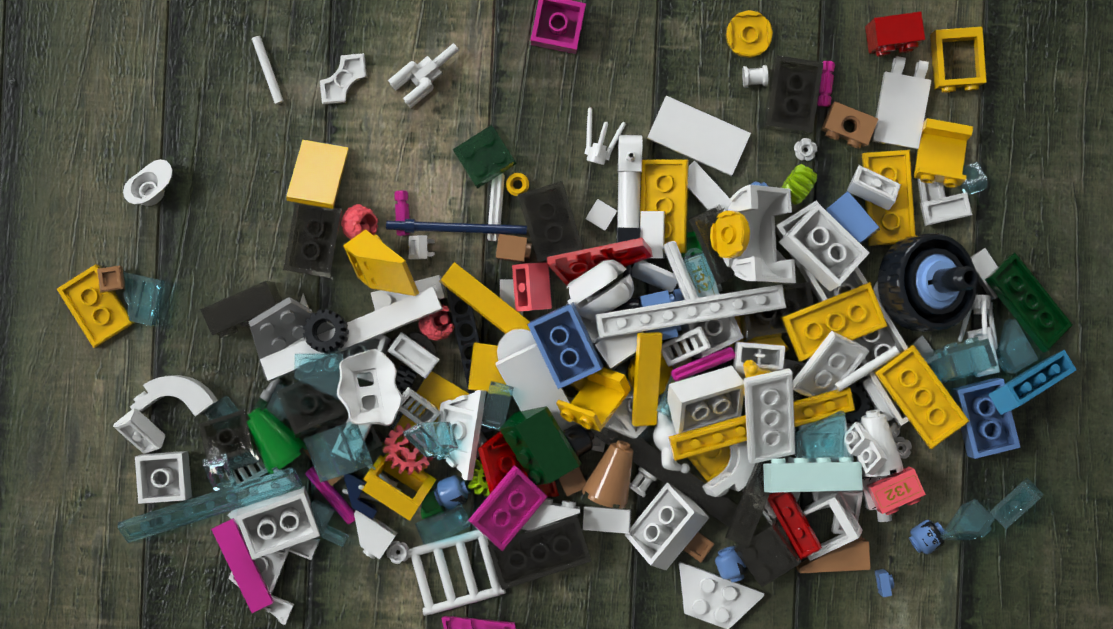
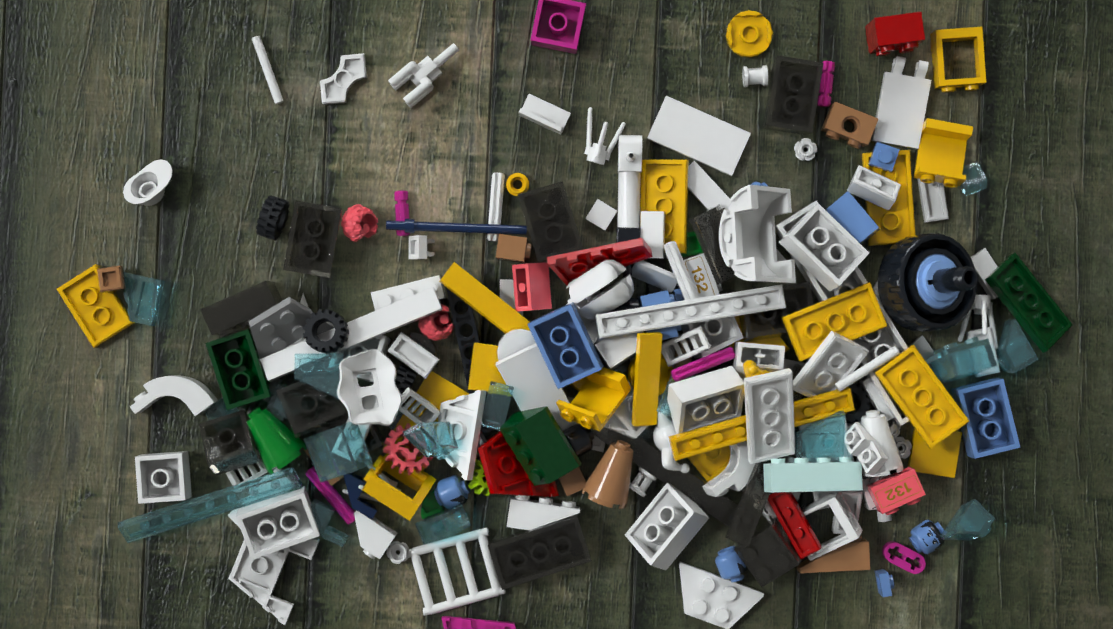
(140, 431): white slope -> none
(217, 463): clear light blue tile -> none
(238, 369): none -> dark green slope
(242, 566): dark pink tile -> none
(272, 217): none -> black tyre
(317, 174): yellow tile -> none
(379, 265): yellow slope -> none
(484, 156): clear green plate -> none
(508, 508): dark pink tile -> none
(544, 114): none -> white panel
(607, 519): white tile -> none
(693, 271): clear light blue beam -> none
(699, 547): medium nougat tile -> none
(730, 234): yellow tile -> none
(800, 183): lime gear -> none
(883, 157): none -> medium blue plate
(906, 552): none -> dark pink beam
(936, 461): none -> yellow tile
(946, 209): white tile -> none
(1016, 503): clear light blue slope -> none
(1032, 382): dark azure brick -> none

